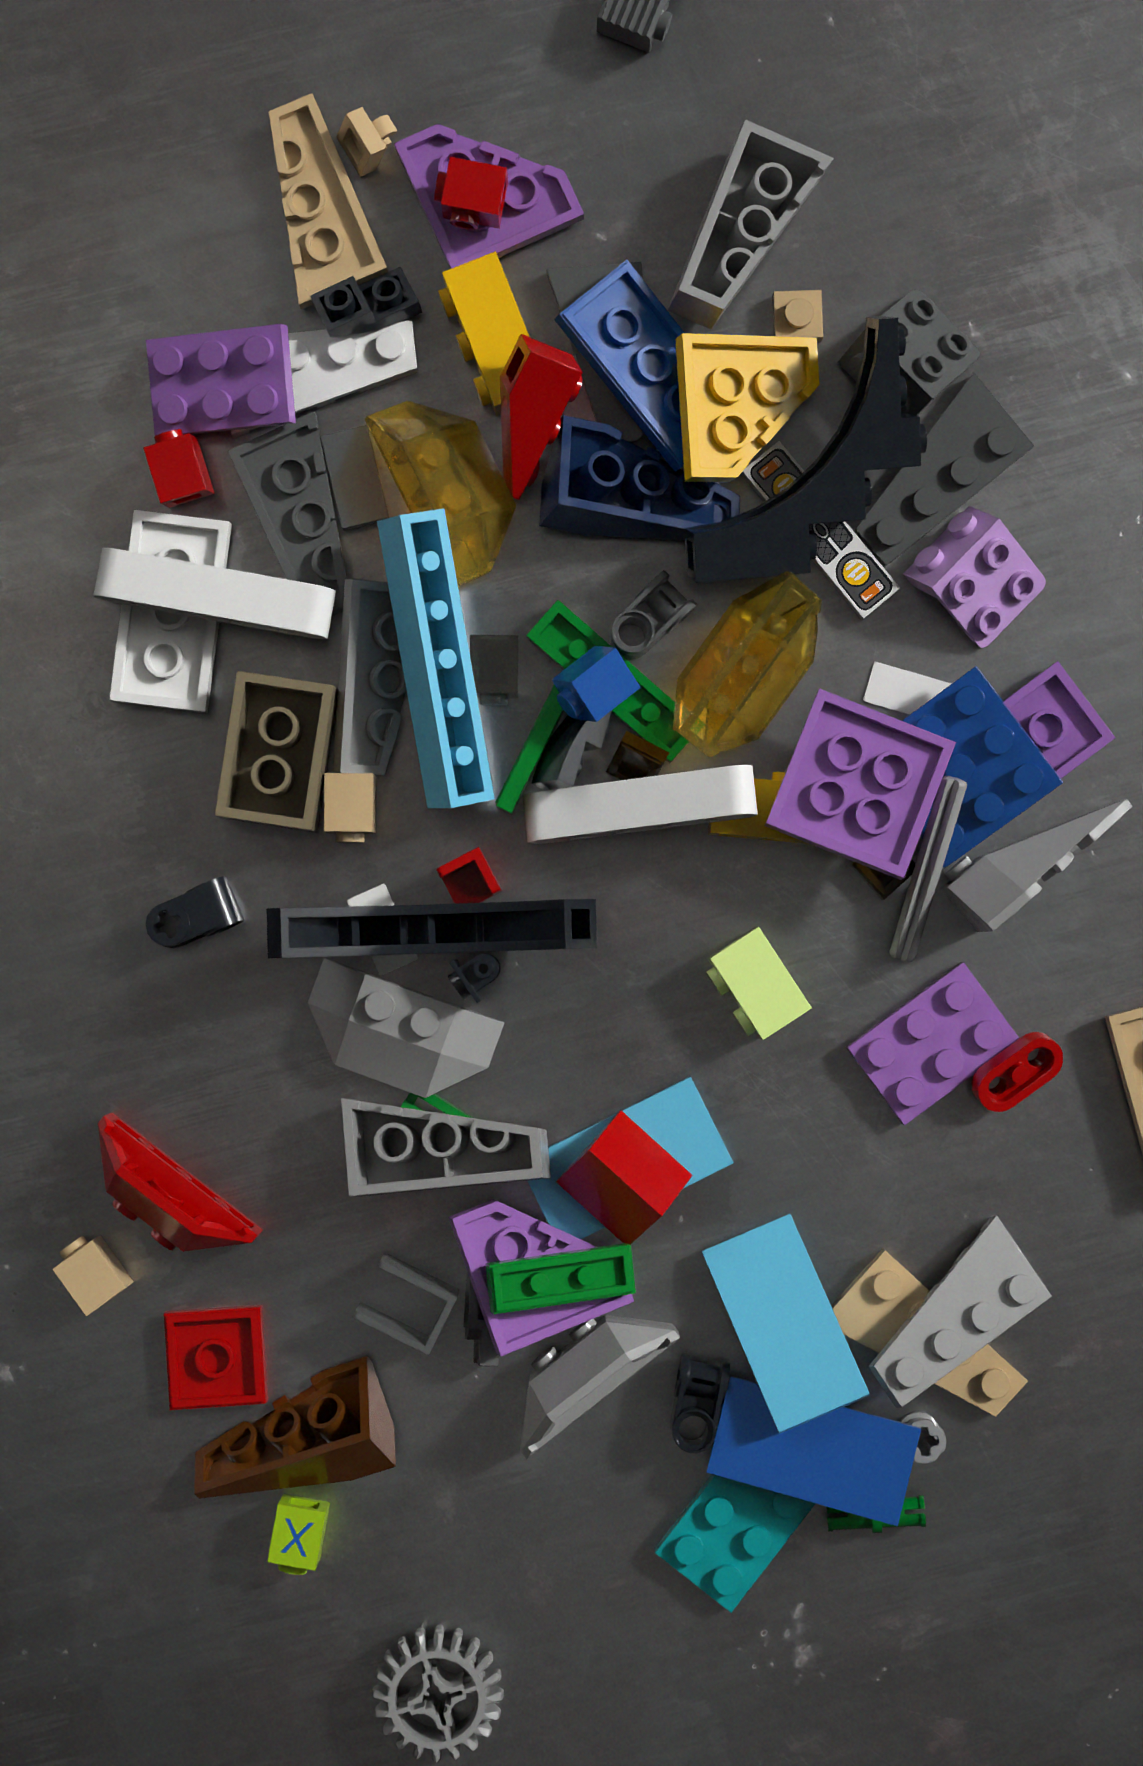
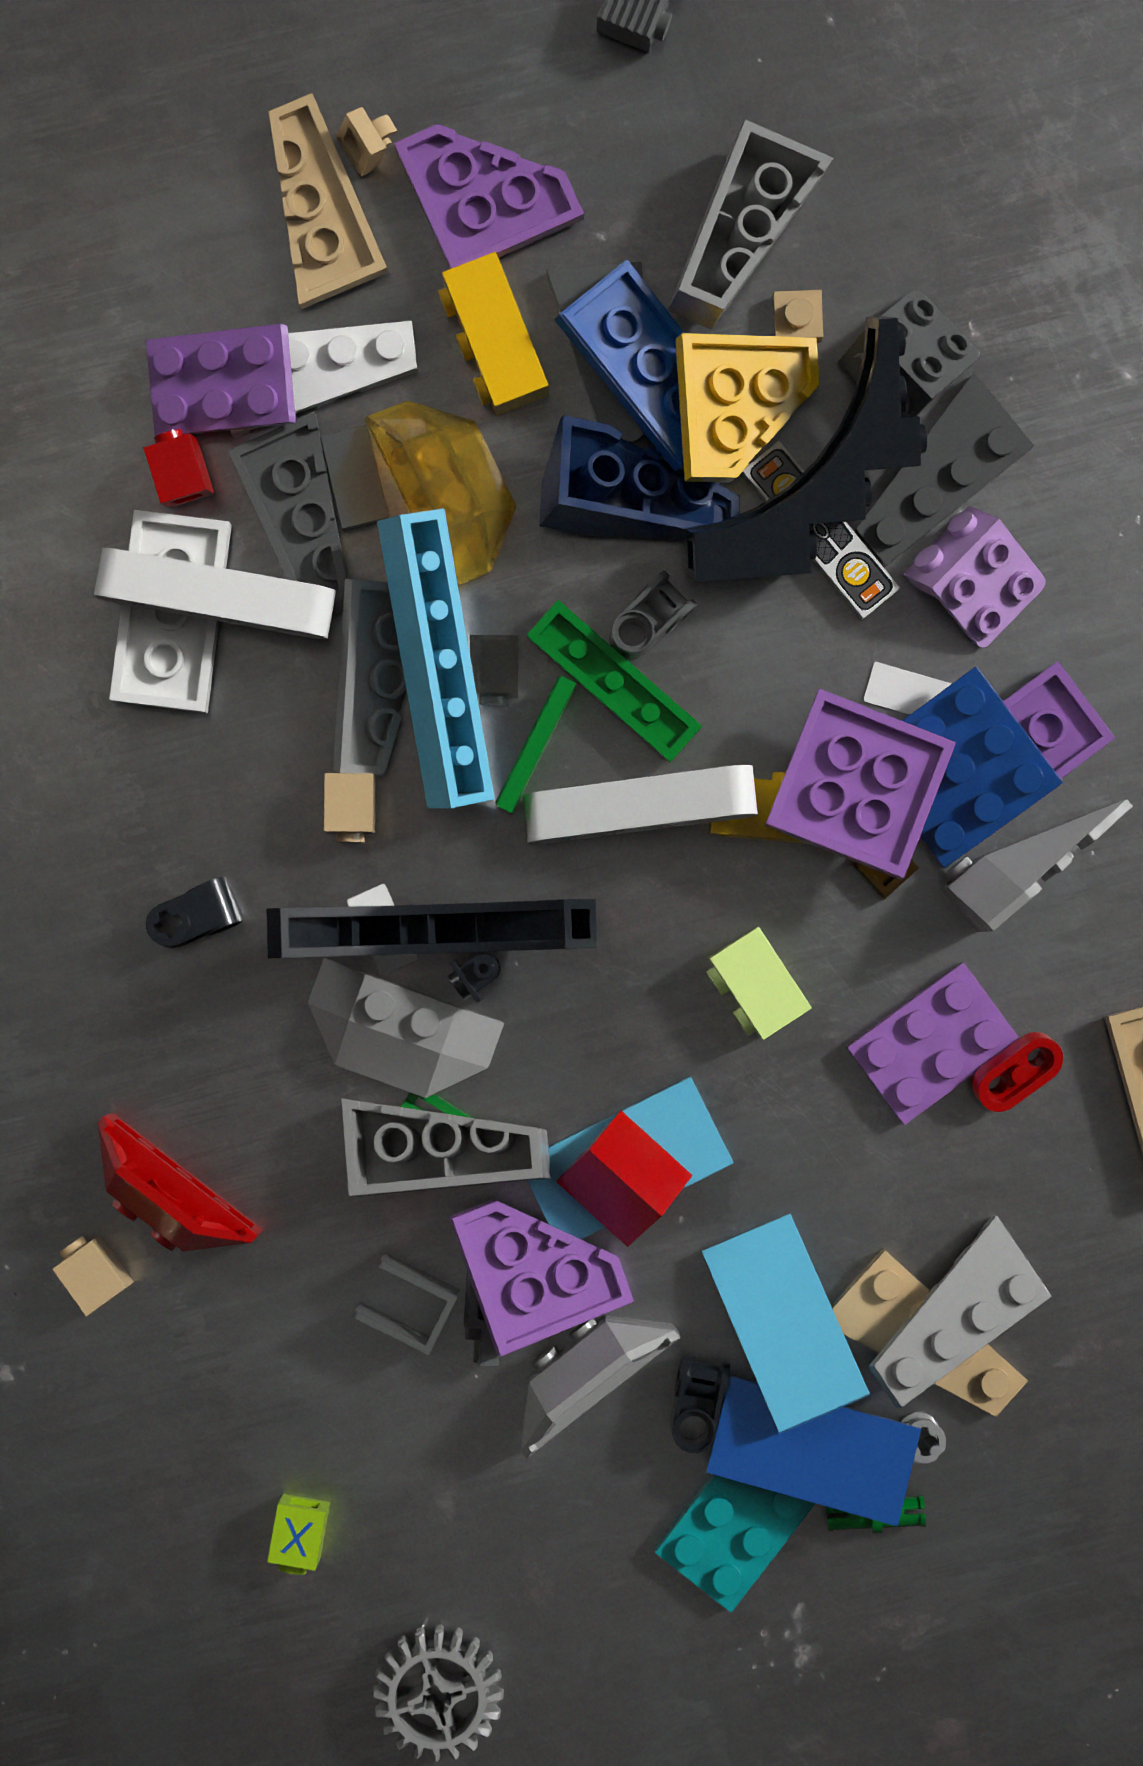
(215, 1357): red tile -> none
(276, 751): dark tan brick -> none
(318, 1437): reddish brown wedge -> none
(367, 307): black slope -> none
(469, 878): red panel -> none
(472, 193): red brick -> none
(533, 397): red slope -> none
(560, 1278): green tile -> none
(562, 756): black slope -> none
(595, 684): blue brick -> none
(636, 758): dark brown tile -> none
(747, 665): clear yellow wedge -> none
(928, 868): light grey axle -> none

